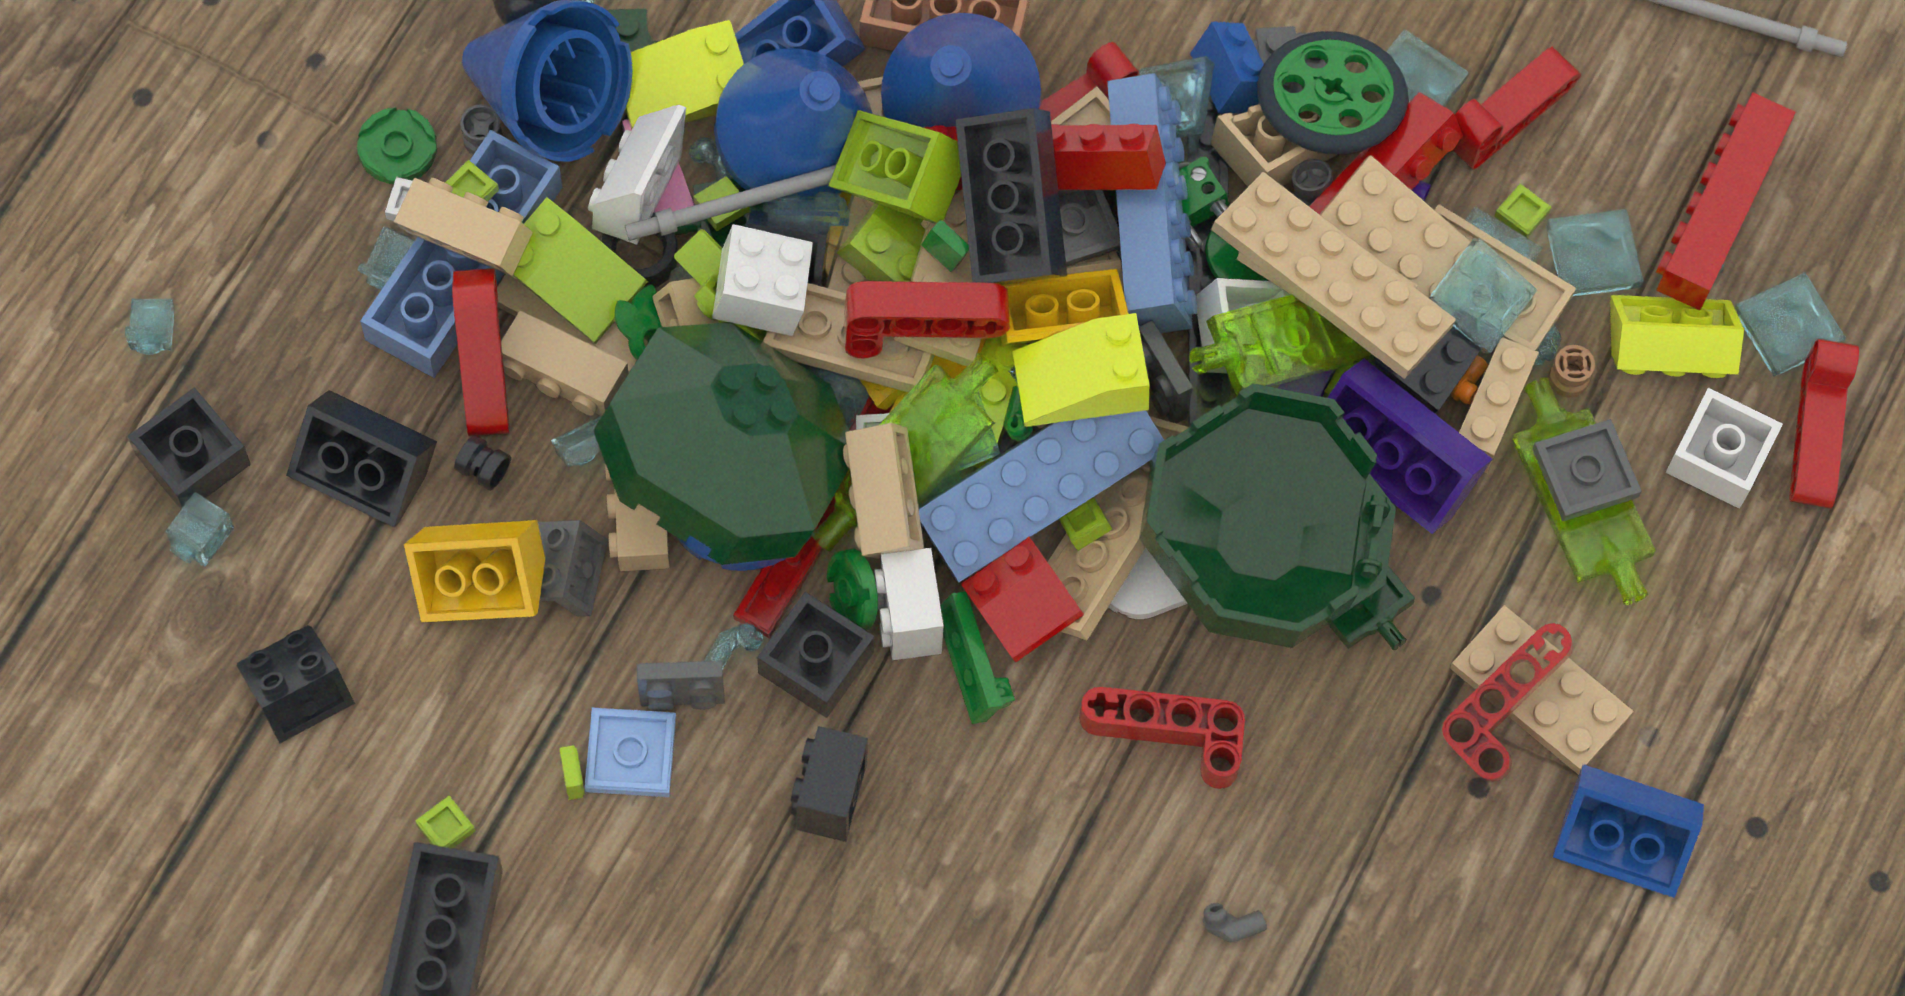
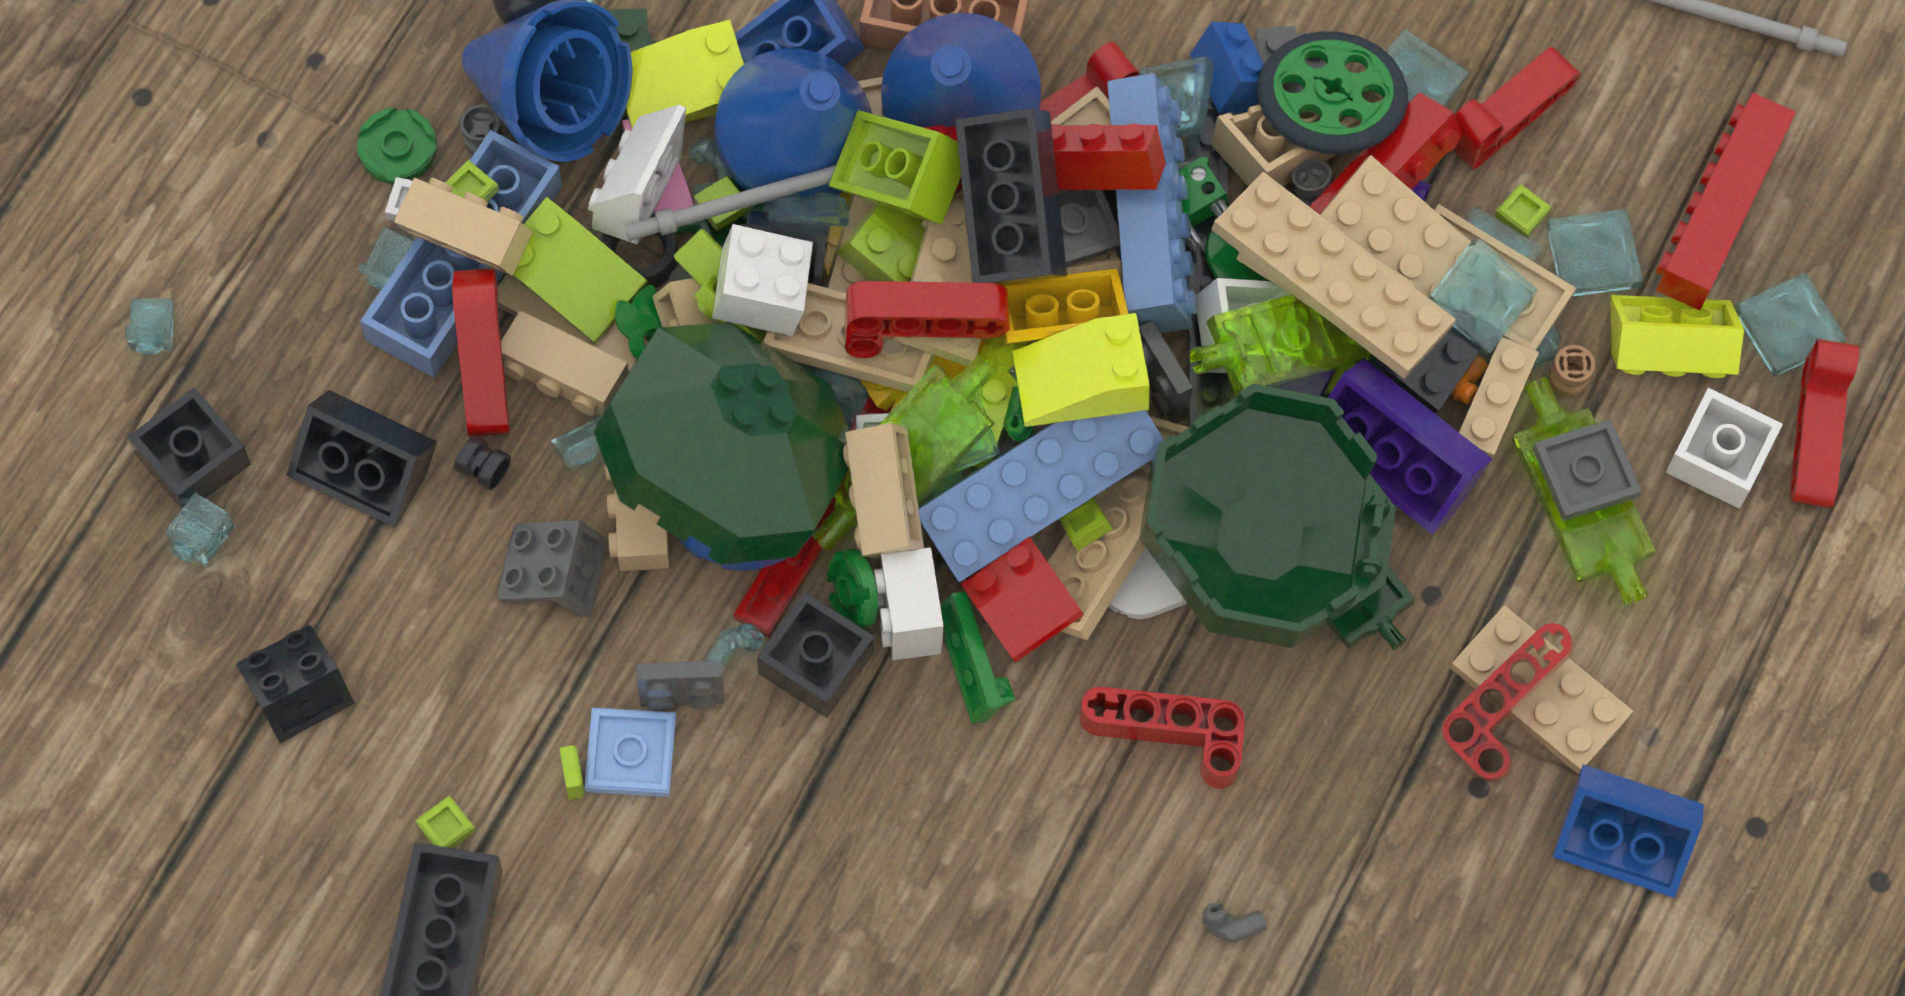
(477, 570): yellow slope -> none
(831, 783): black brick -> none
(946, 245): green tile -> none

